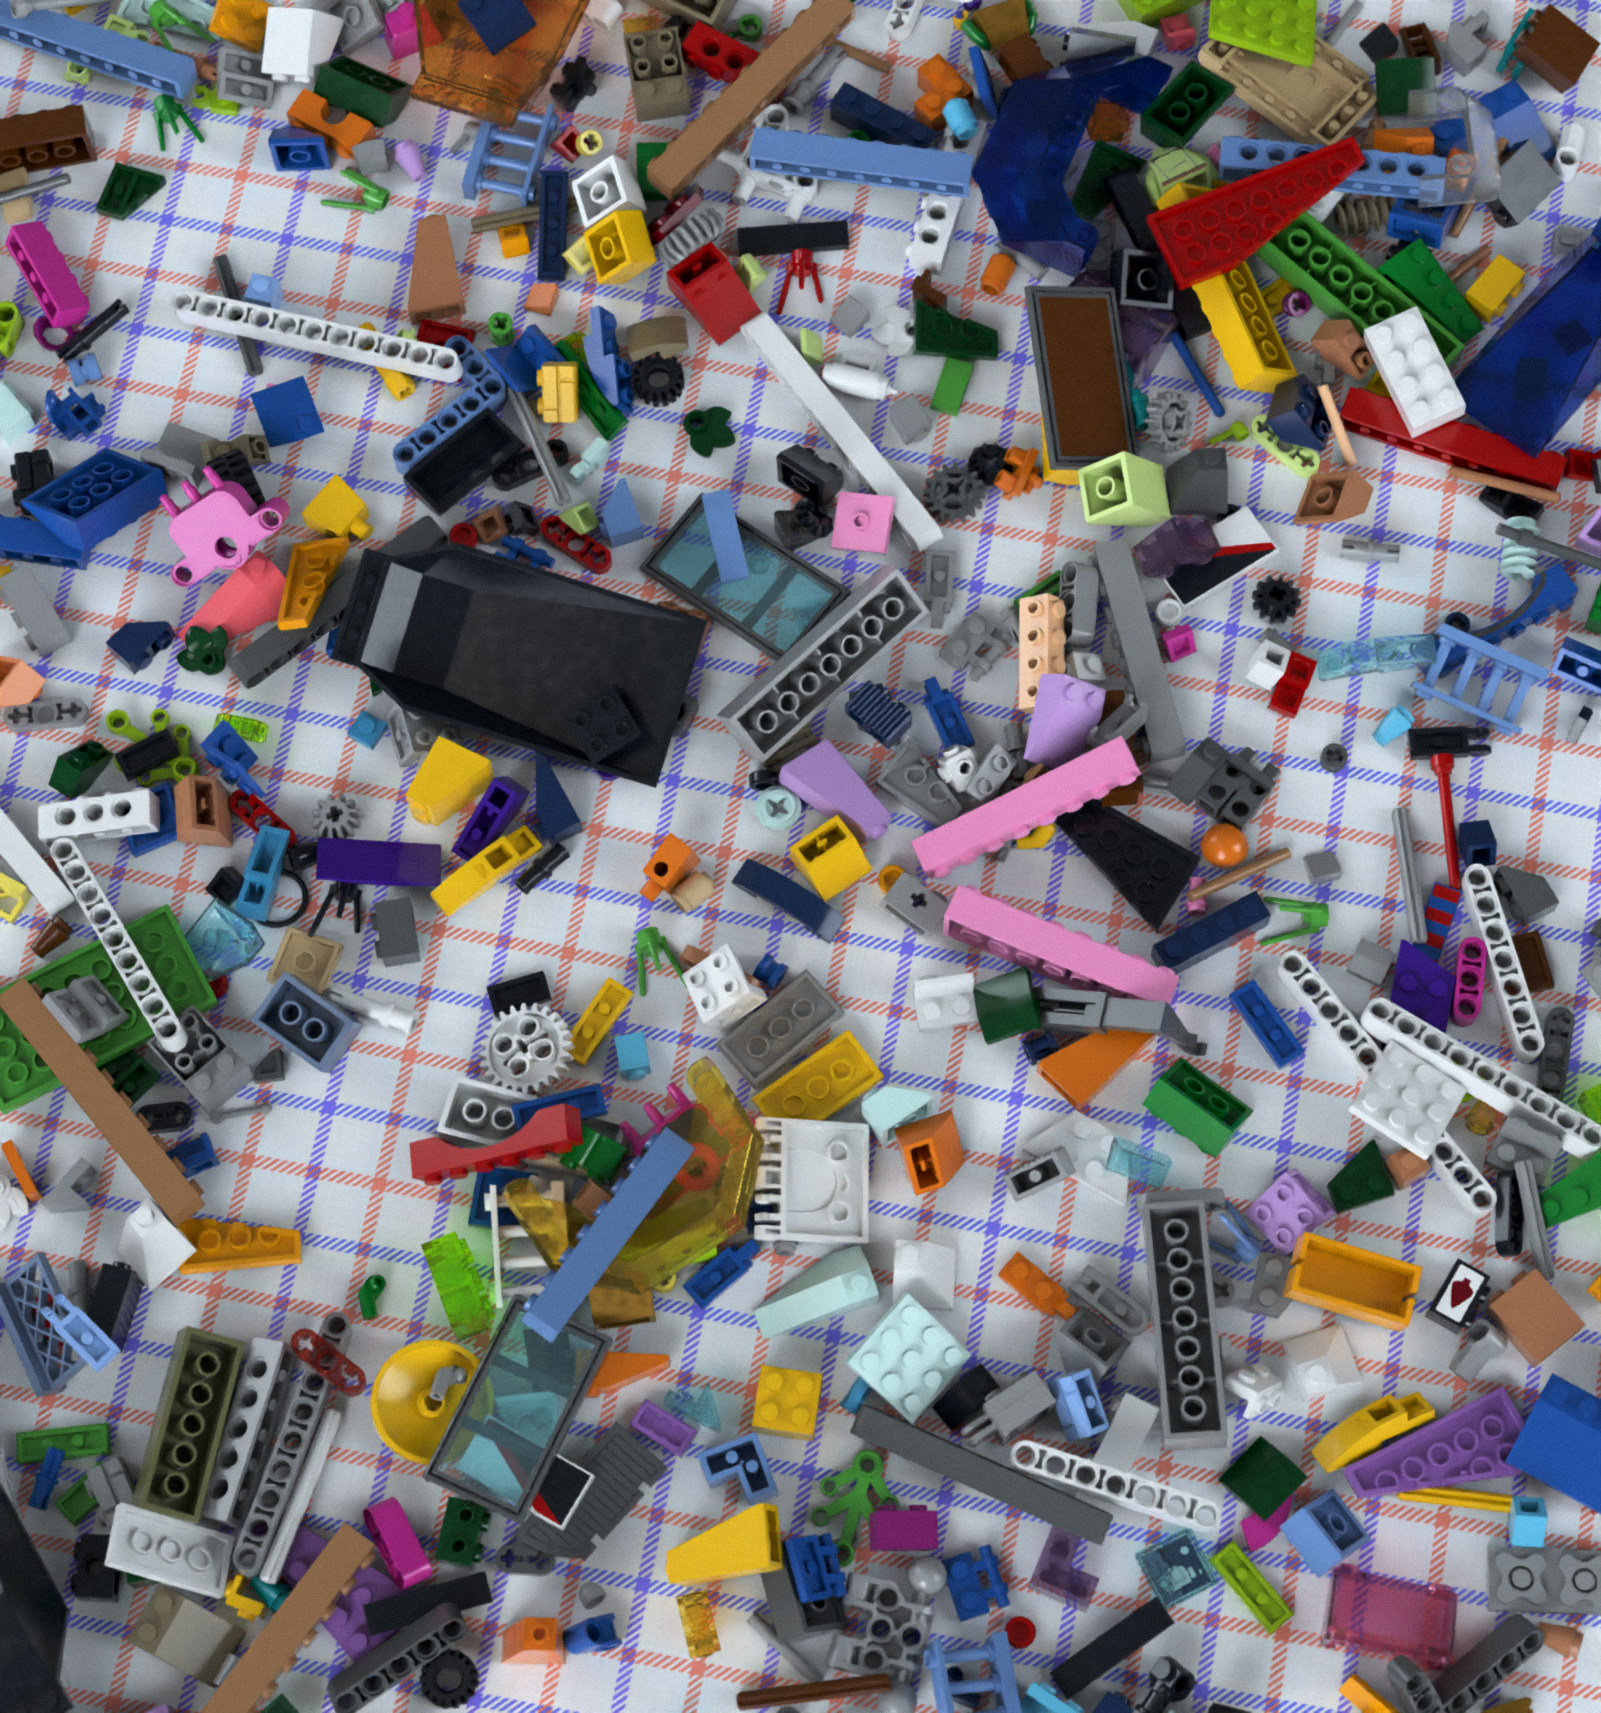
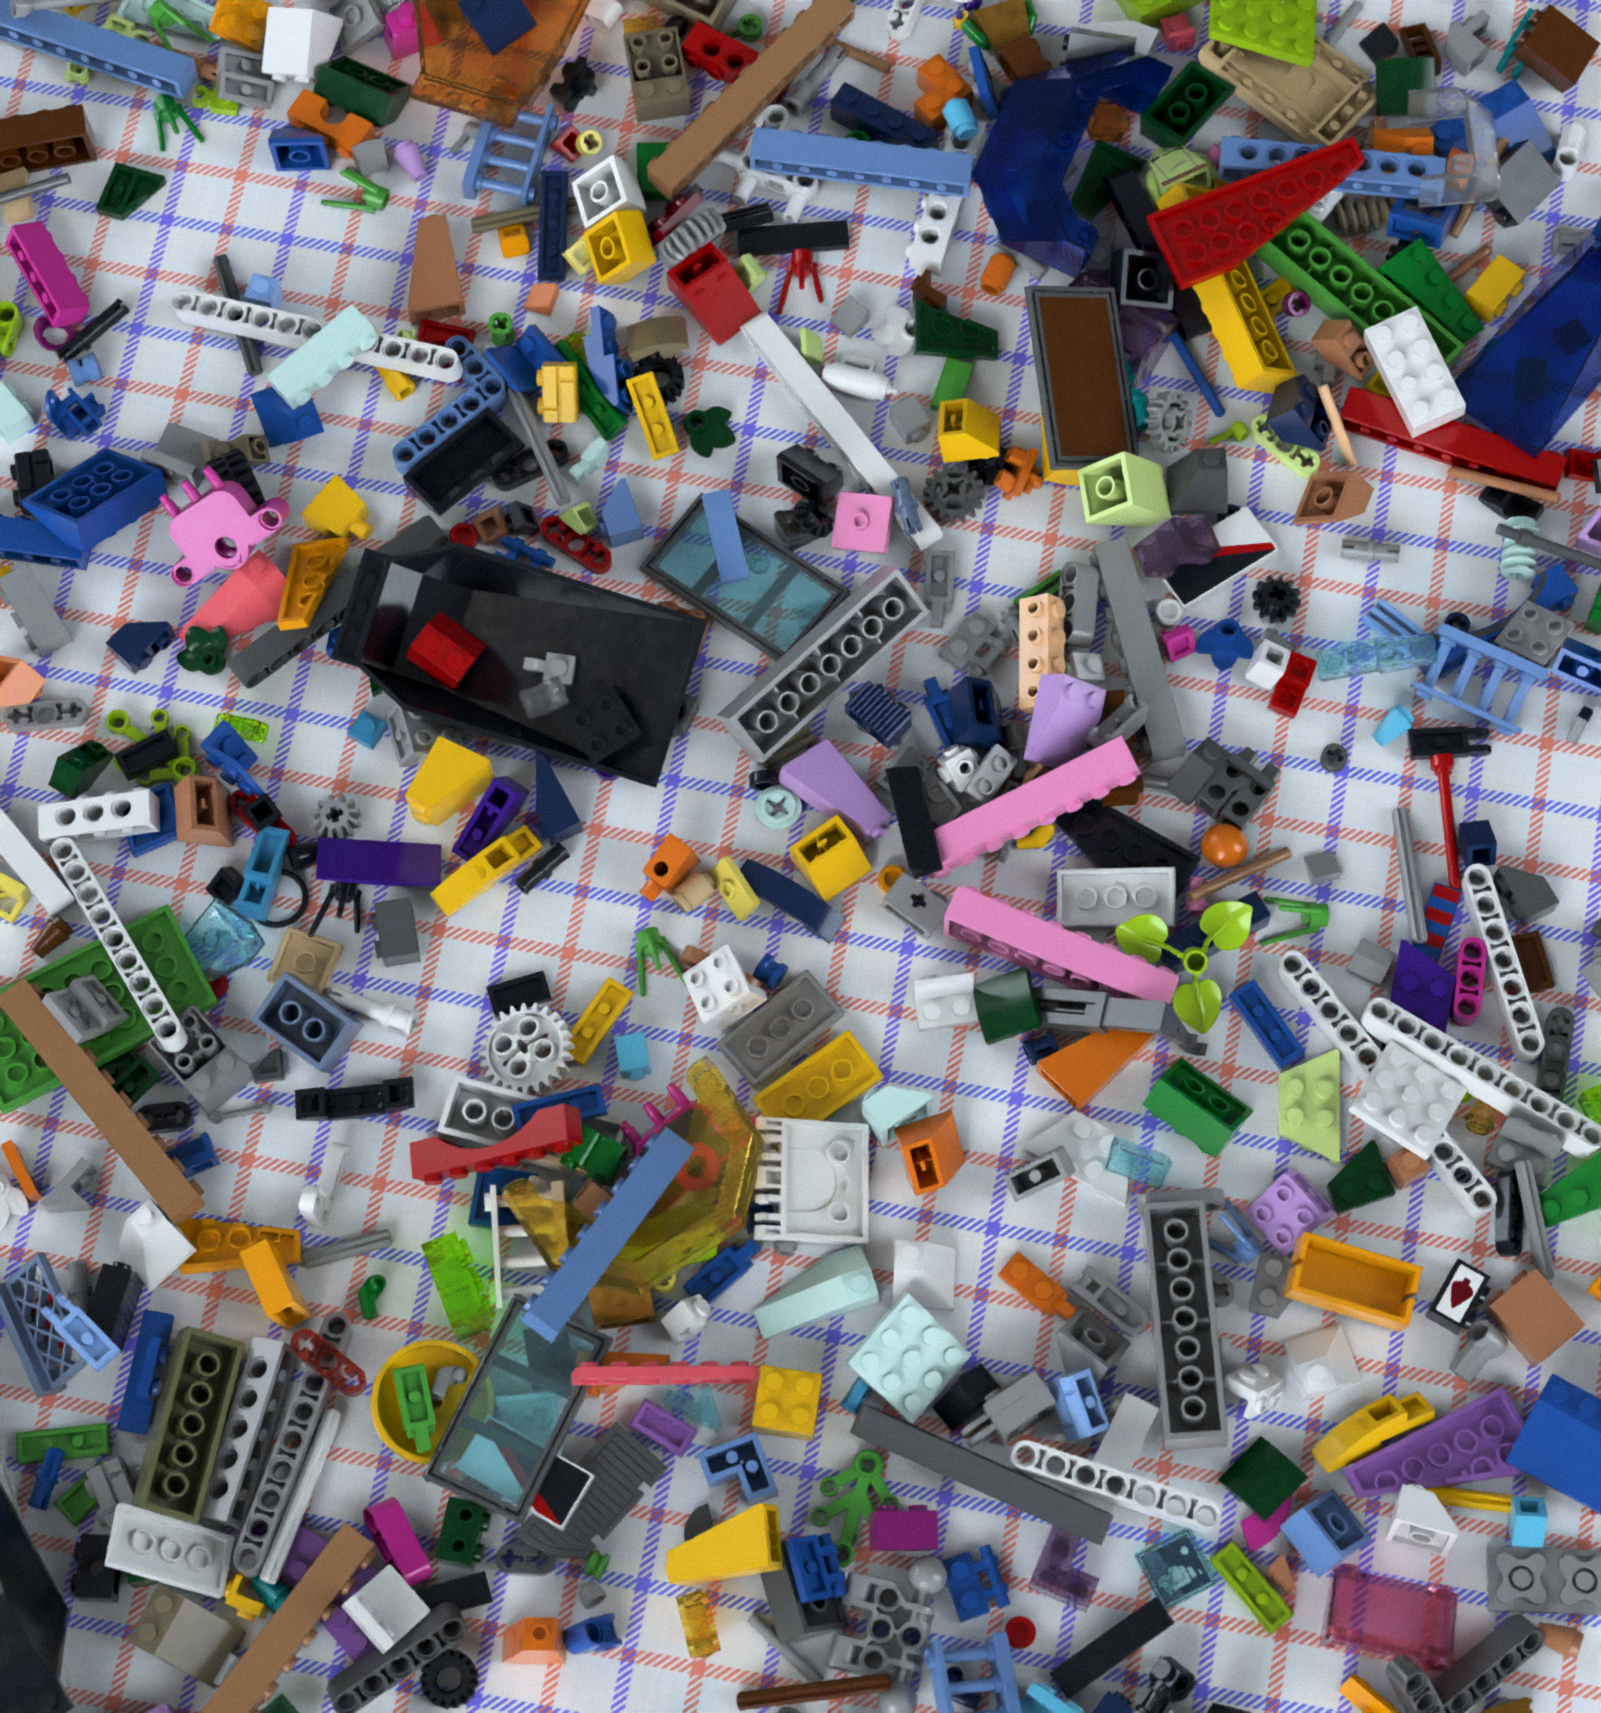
(145, 1372): none -> blue bracket
(262, 812): none -> black slope
(274, 1284): none -> light orange slope
(317, 1201): none -> white beam
(323, 357): none -> light aqua brick
(347, 1248): none -> light grey axle
(355, 1102): none -> black slope
(386, 1608): none -> white bracket
(415, 1404): none -> bright green hinge
(445, 651): none -> red slope
(544, 697): none -> clear bracket
(554, 665): none -> light grey plate
(597, 1565): none -> bright green bush
(652, 1374): none -> coral plate
(653, 415): none -> yellow plate
(687, 1318): none -> white brick
(698, 1522): none -> dark grey tile
(734, 888): none -> light yellow plate
(747, 217): none -> black tile
(906, 506): none -> sand blue pin
(914, 820): none -> black slope
(967, 431): none -> yellow slope
(976, 714): none -> dark blue slope
(1114, 895): none -> white tile
(1225, 648): none -> blue plate
(1225, 924): none -> lime plant
(1280, 1574): none -> nougat slope
(1312, 1105): none -> yellowish green wing
(1395, 615): none -> light blue tile
(1421, 1522): none -> white slope
(1535, 634): none -> light grey hinge

